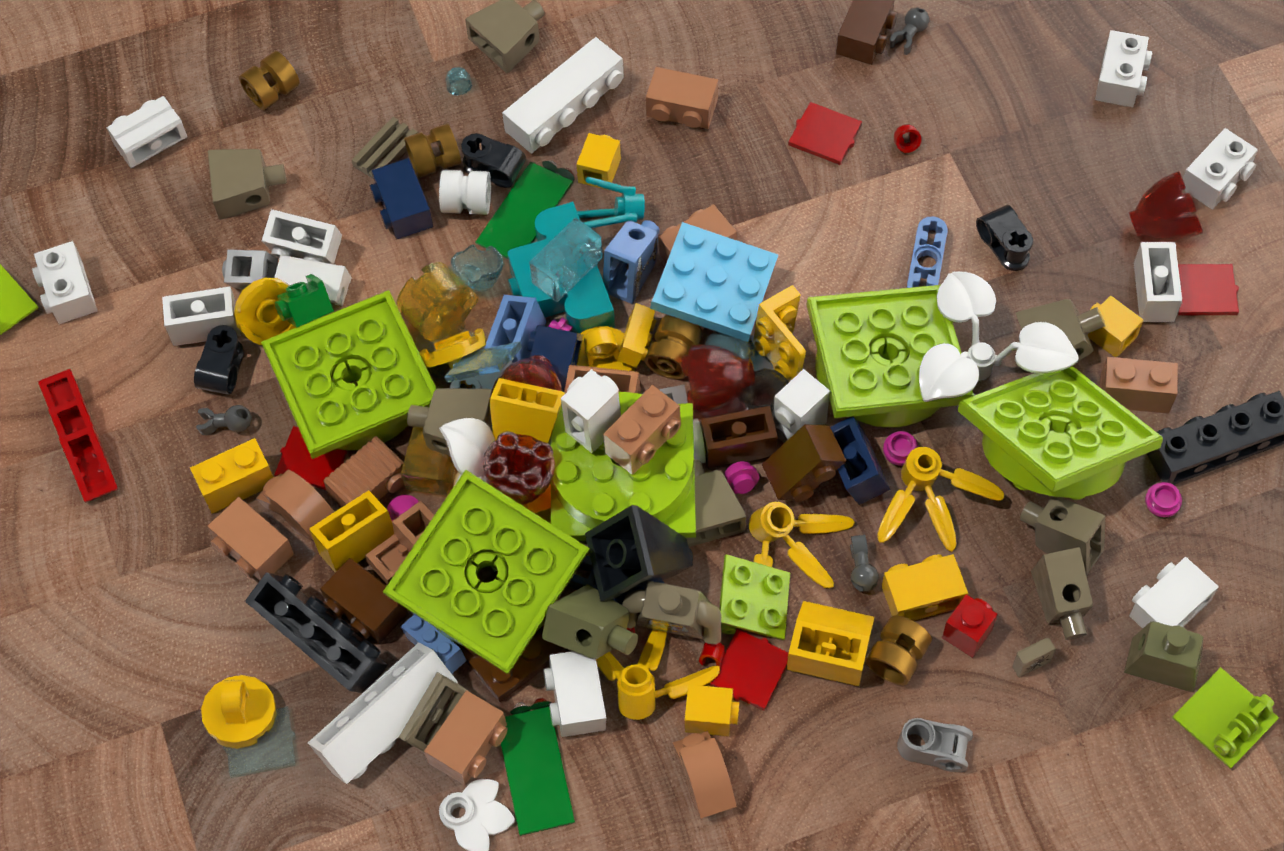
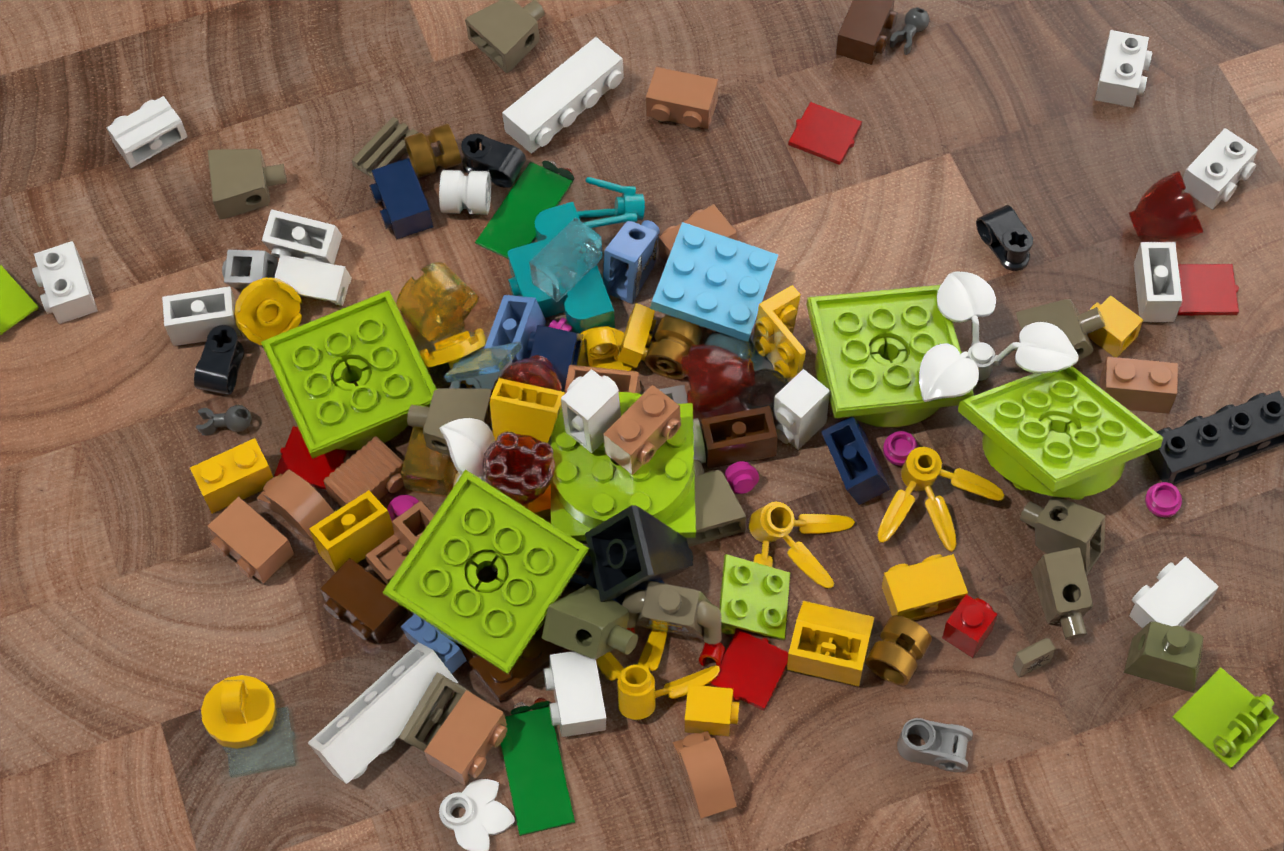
(78, 435): red slope -> none
(277, 73): pearl gold wheel -> none
(304, 302): green brick -> none
(316, 632): black brick -> none
(458, 81): clear light blue hinge -> none
(478, 268): clear light blue hair -> none
(598, 159): yellow brick -> none
(804, 462): reddish brown brick -> none
(864, 576): dark grey arm -> none
(913, 135): red hinge -> none
(921, 249): medium blue beam -> none

